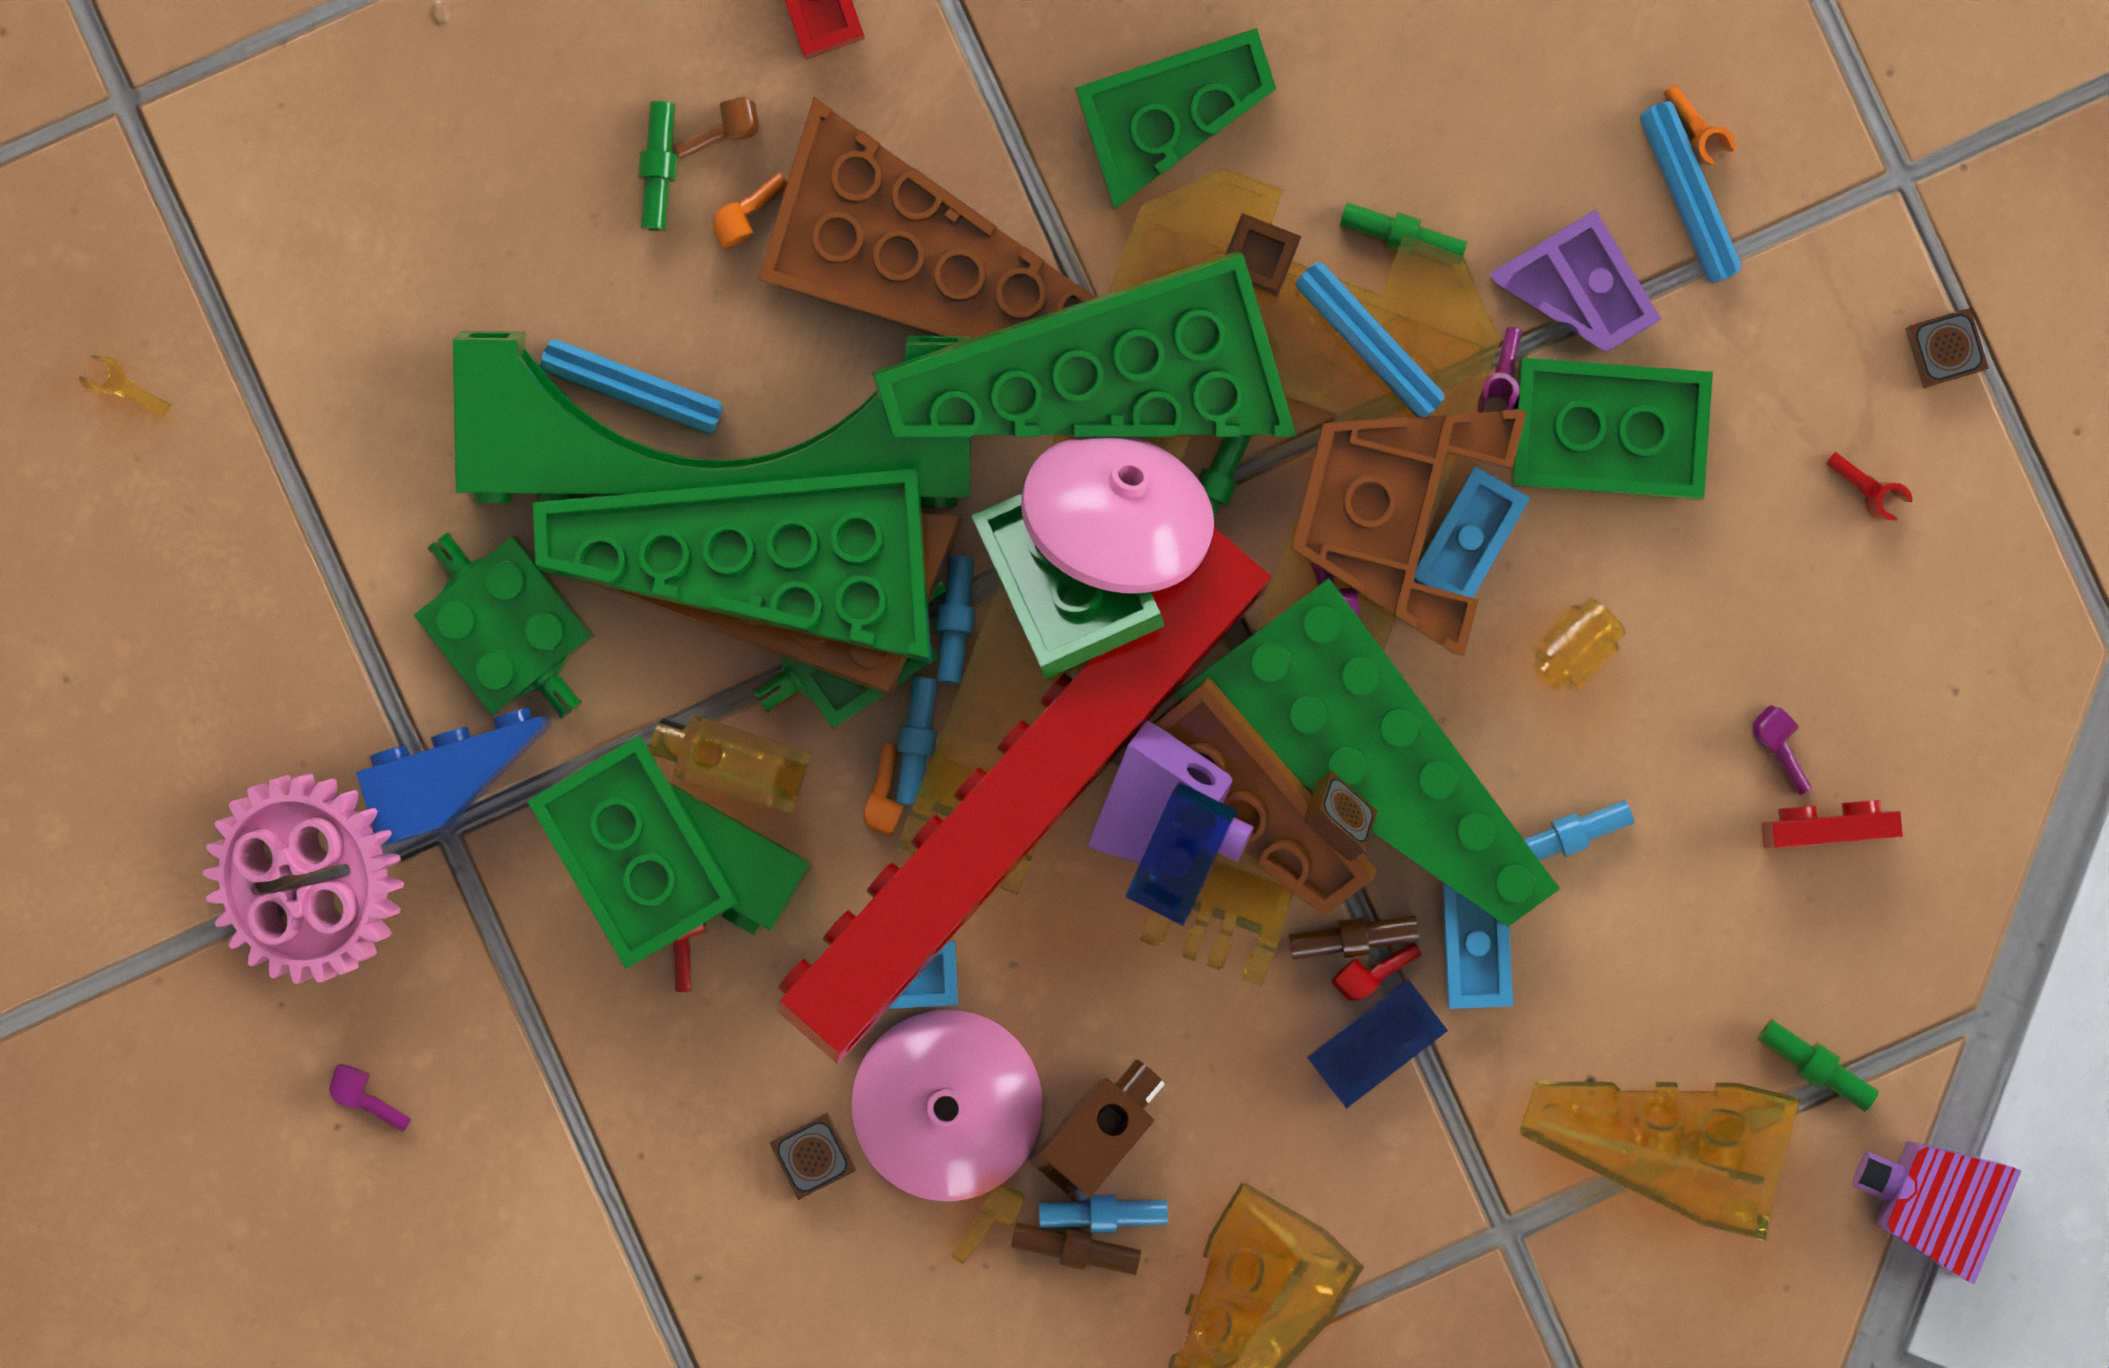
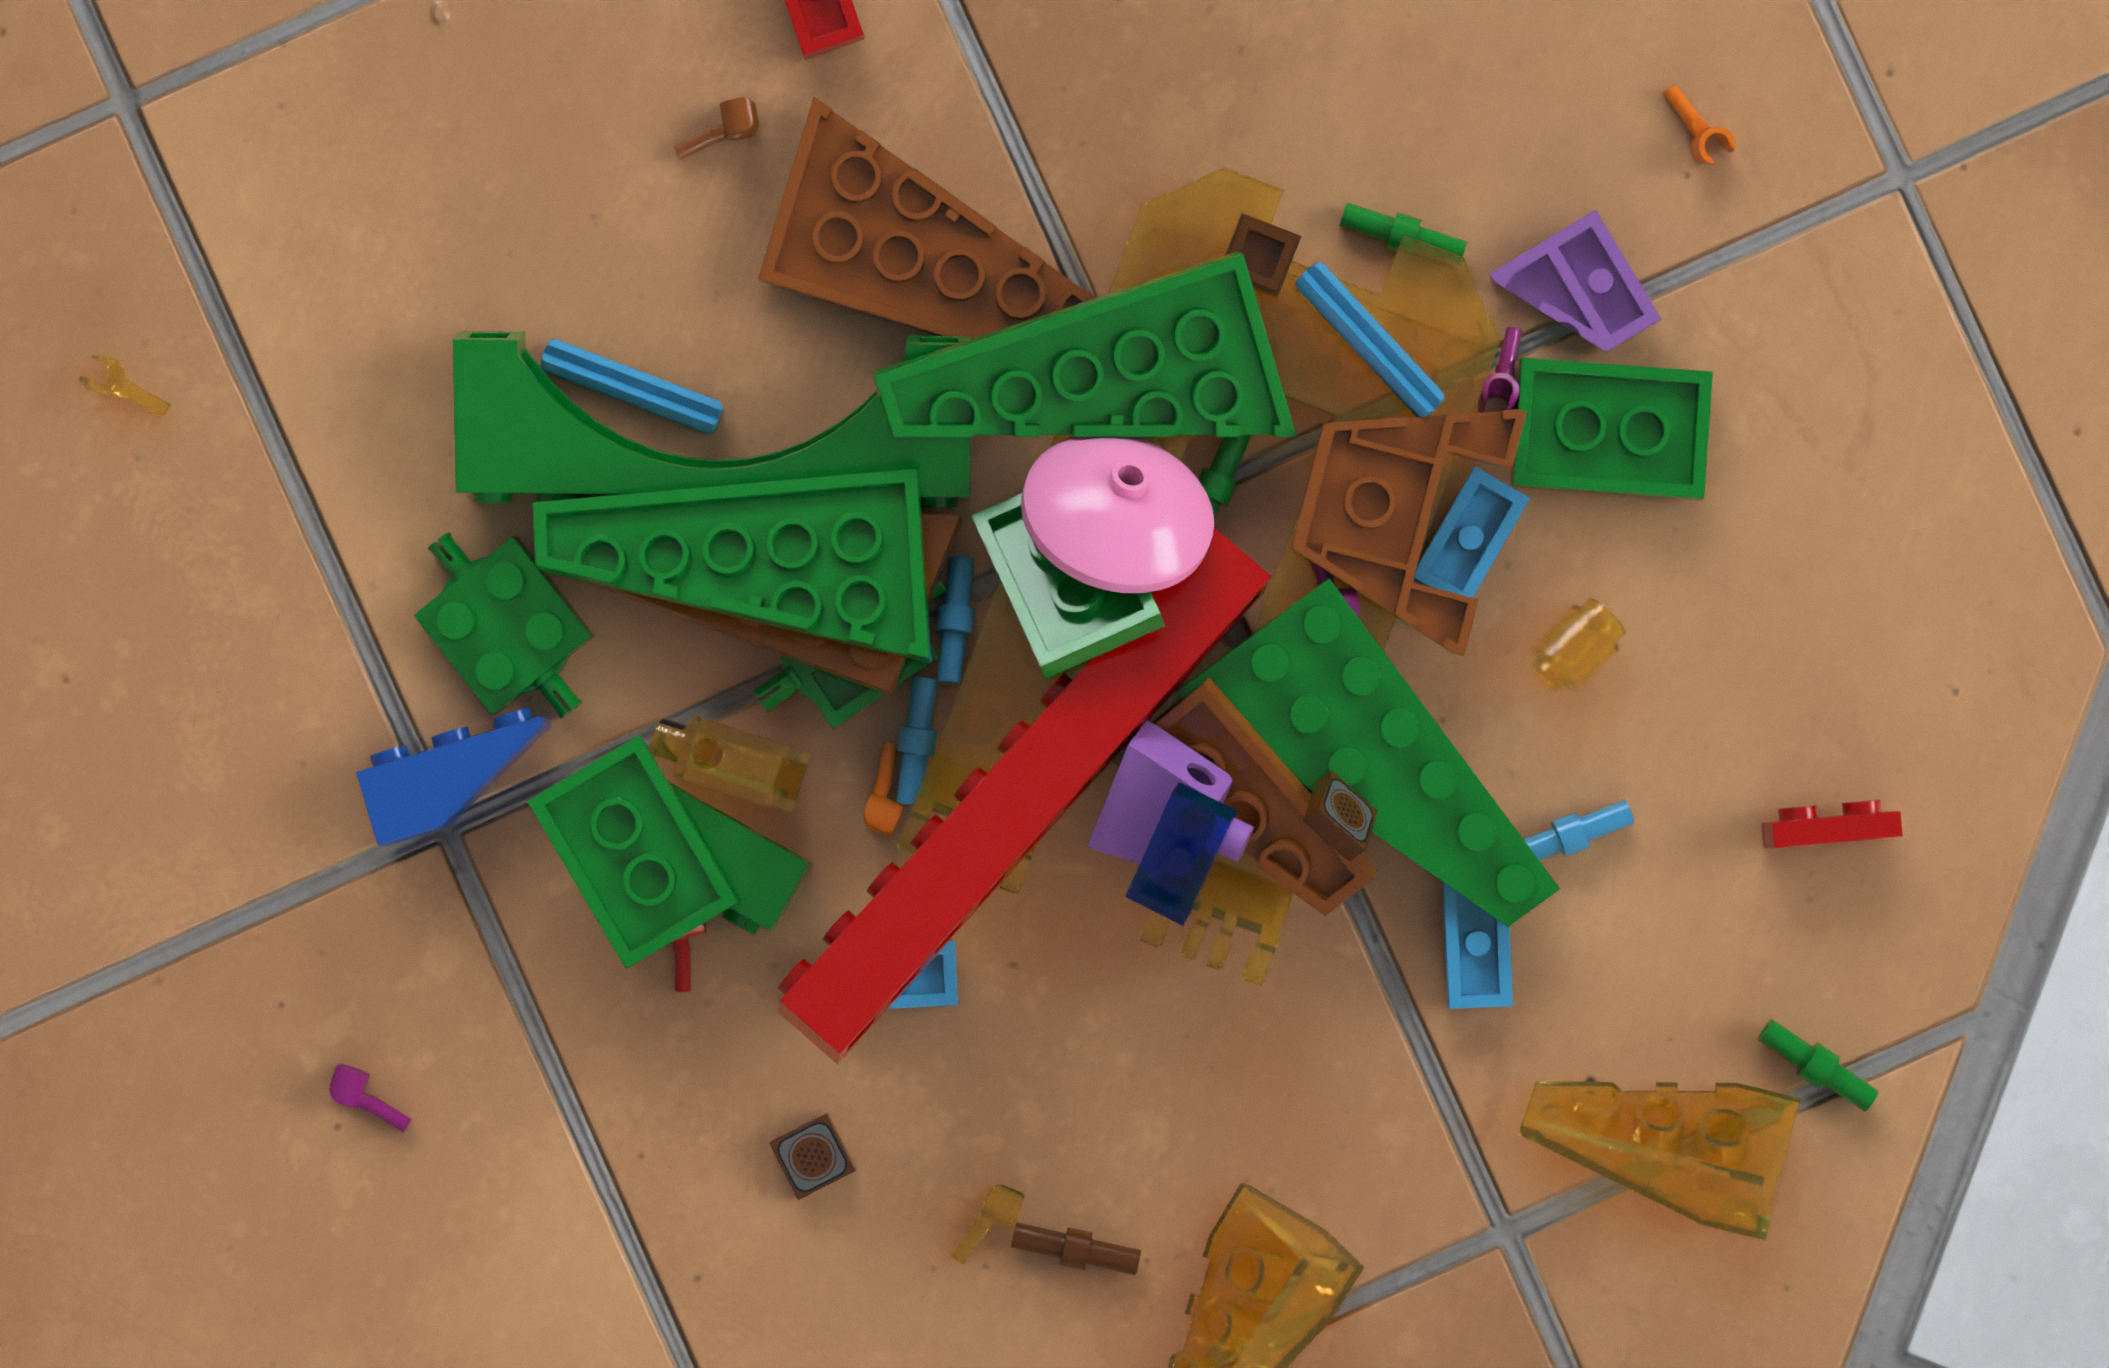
(316, 936): bright pink gear -> none
(658, 166): green bar -> none
(731, 222): orange hand -> none
(958, 1058): bright pink dish -> none
(1078, 1152): reddish brown torso -> none
(1103, 1213): dark azure bar -> none
(1169, 107): green wing -> none
(1354, 937): reddish brown bar -> none
(1358, 982): red hand -> none
(1377, 1043): clear blue plate -> none
(1690, 192): dark azure axle -> none
(1772, 731): magenta hand -> none
(1869, 487): red hand -> none
(1940, 1202): torso -> none
(1947, 348): tile -> none

